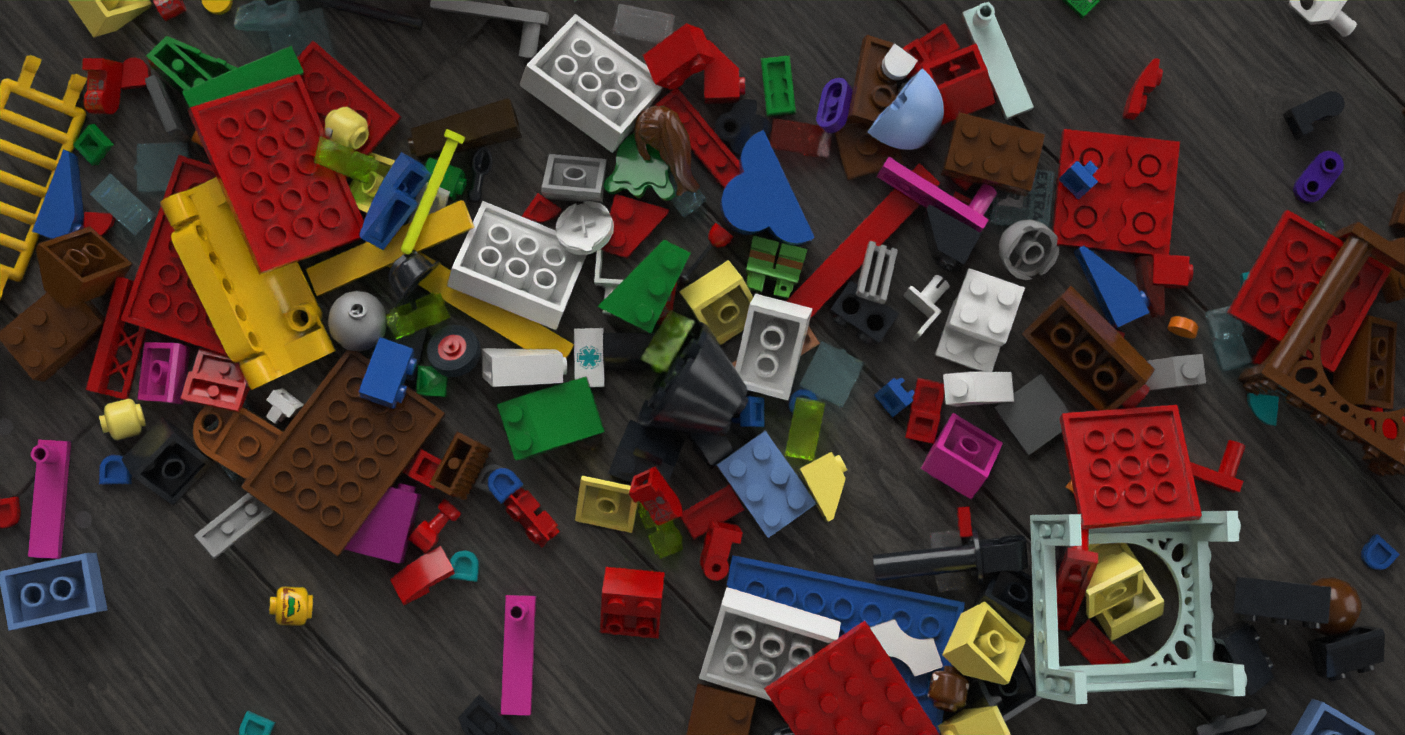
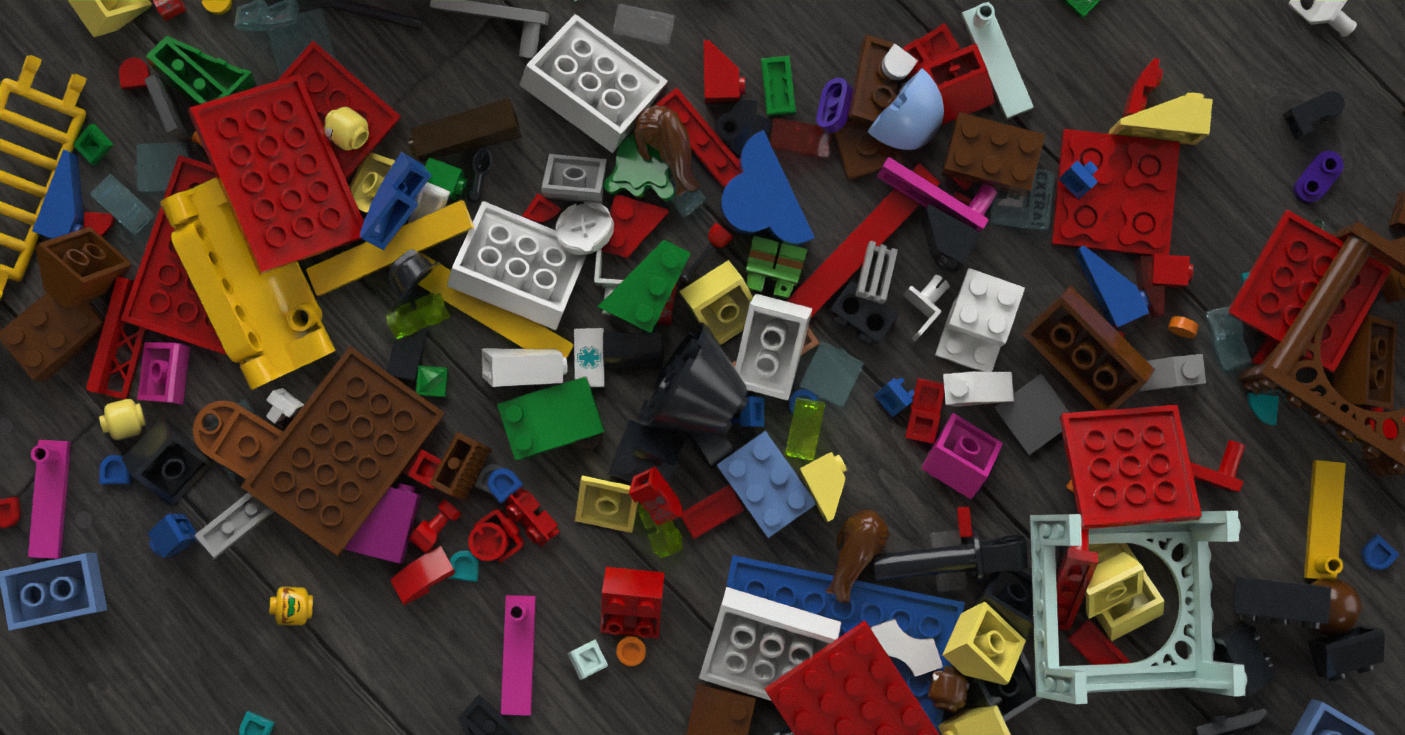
(103, 85): red leg -> none
(171, 535): none -> blue slope
(216, 382): red slope -> none
(254, 74): green tile -> none
(345, 160): clear neon green hinge -> none
(357, 321): light grey cylinder -> none
(387, 373): blue brick -> none
(431, 190): neon yellow bar -> none
(453, 351): black wheel -> none
(492, 540): none -> red piece
(587, 659): none -> light aqua tile
(631, 651): none -> orange tile
(667, 341): clear neon green hinge -> none
(679, 56): red brick -> none
(717, 548): red leg -> none
(863, 538): none -> reddish brown hair
(1028, 248): light grey cylinder -> none
(1136, 398): red tile -> none
(1179, 120): none -> light yellow slope
(1324, 520): none -> yellow piece

